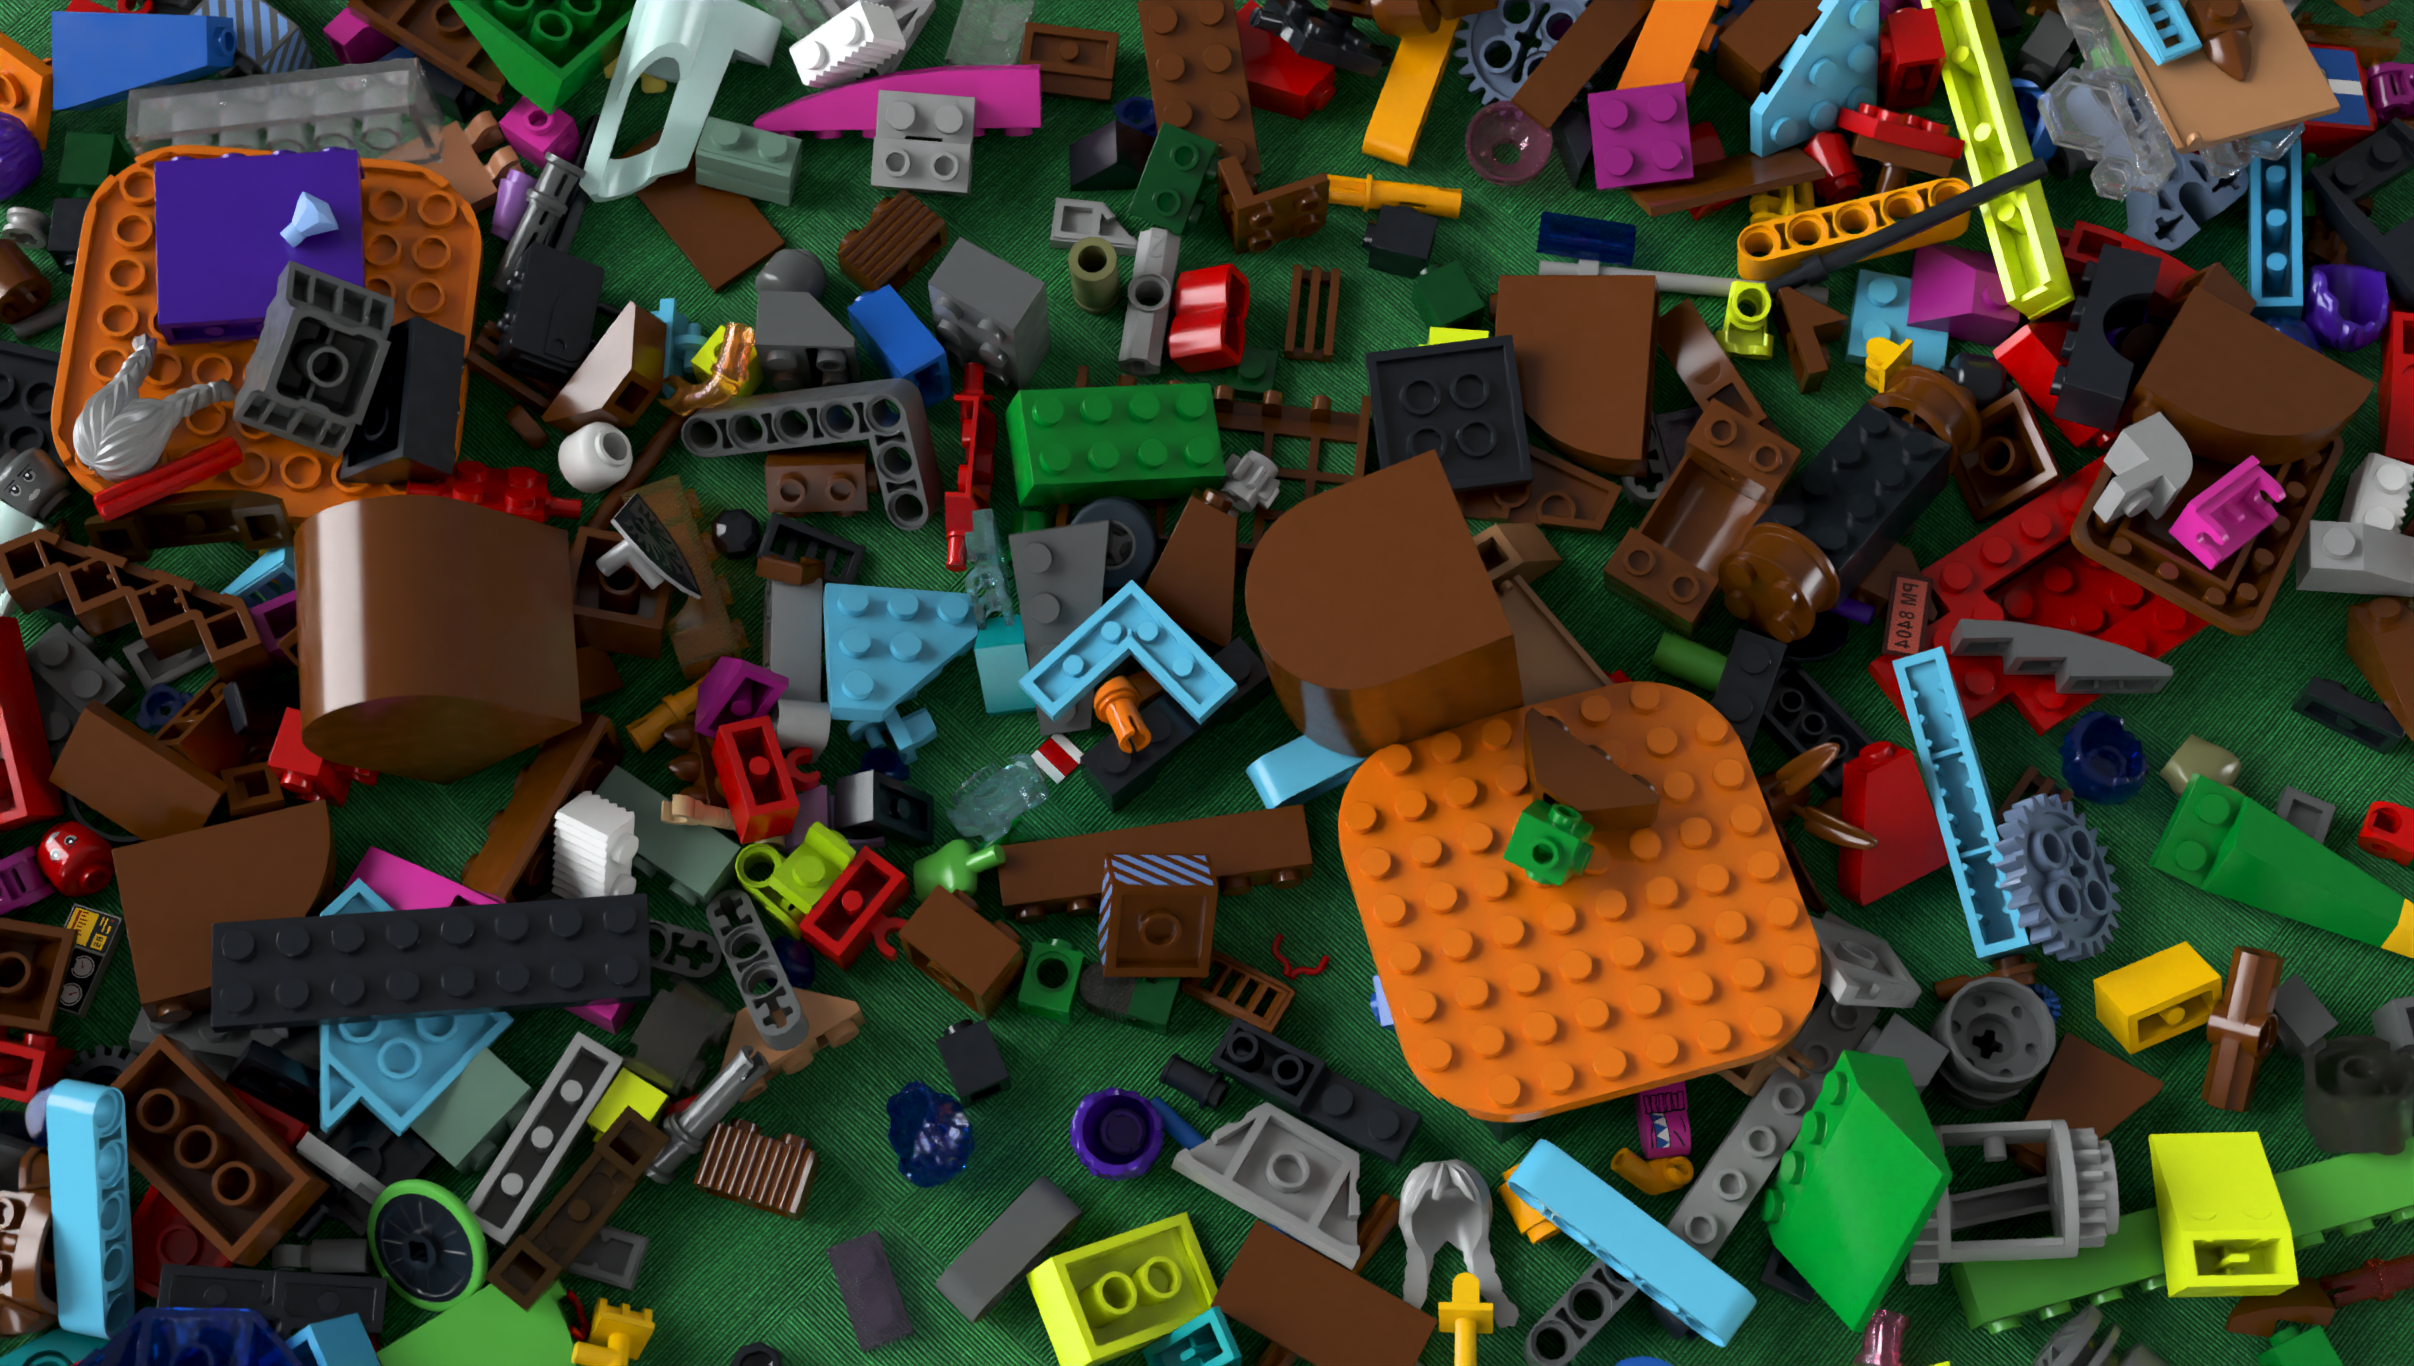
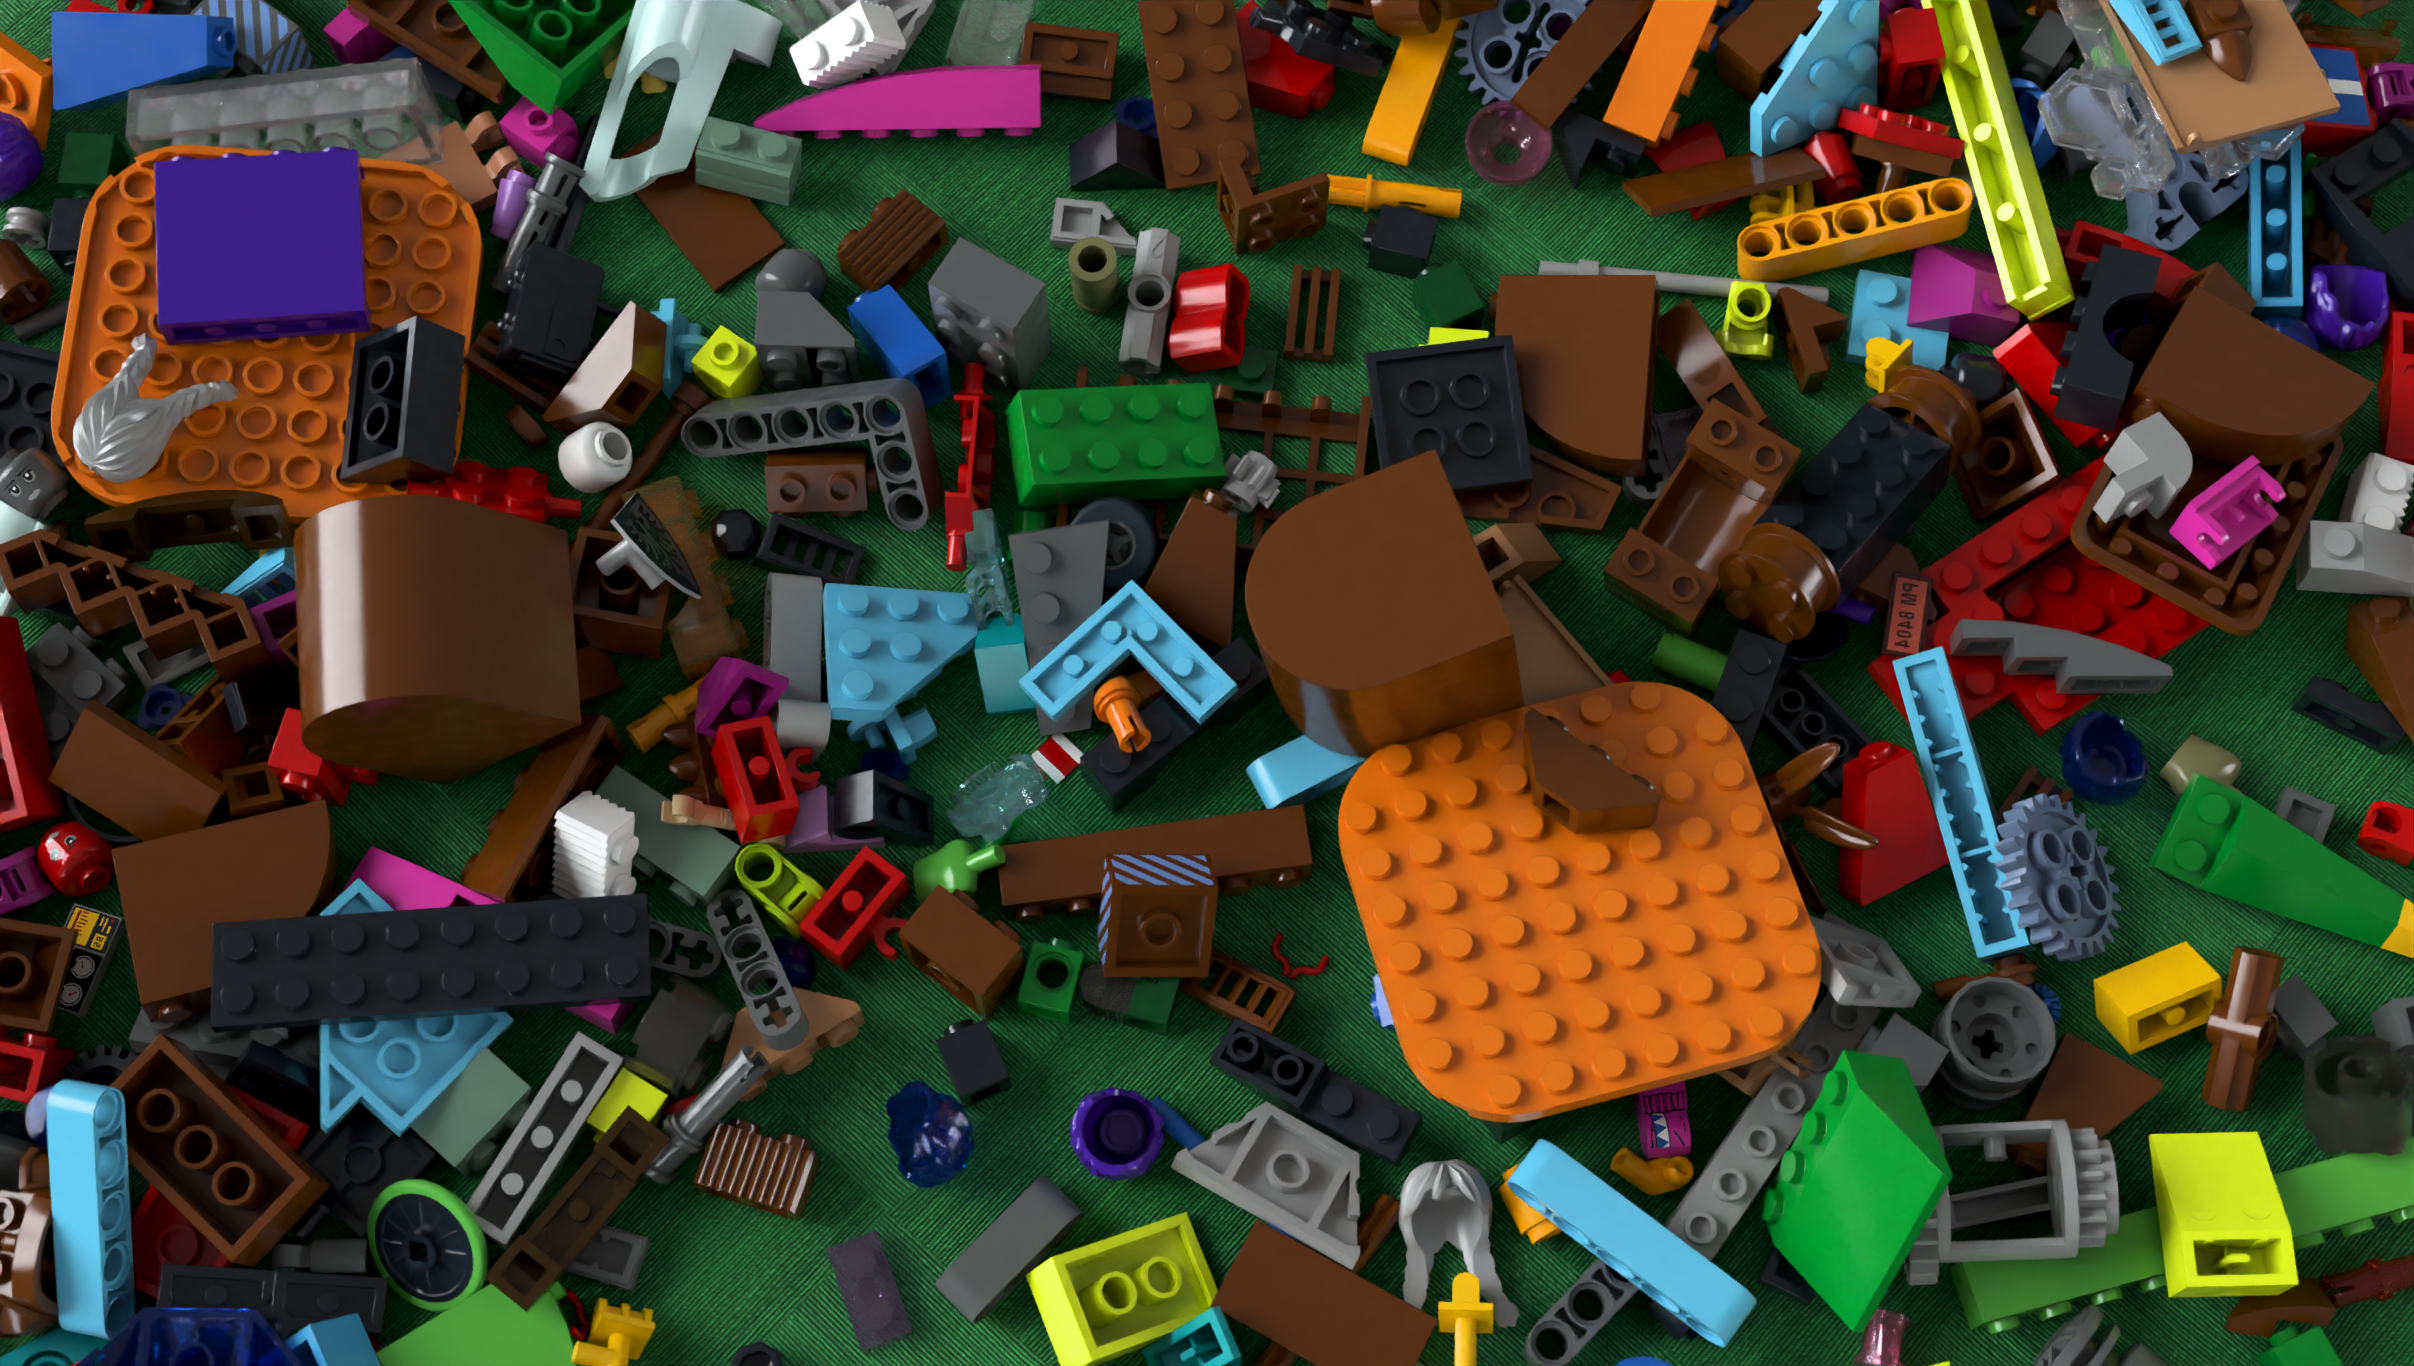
(168, 478): red axle -> none
(310, 218): light blue rock -> none
(316, 360): dark grey slope -> none
(340, 1168): light grey tile -> none
(726, 376): clear orange piece -> none
(790, 572): reddish brown tile -> none
(812, 867): lime bracket -> none
(923, 164): light grey brick -> none
(1176, 180): dark green brick -> none
(1195, 1082): black pin -> none
(1550, 843): green brick -> none
(1586, 238): clear blue tile -> none
(1640, 137): magenta plate -> none
(1816, 268): black bar -> none

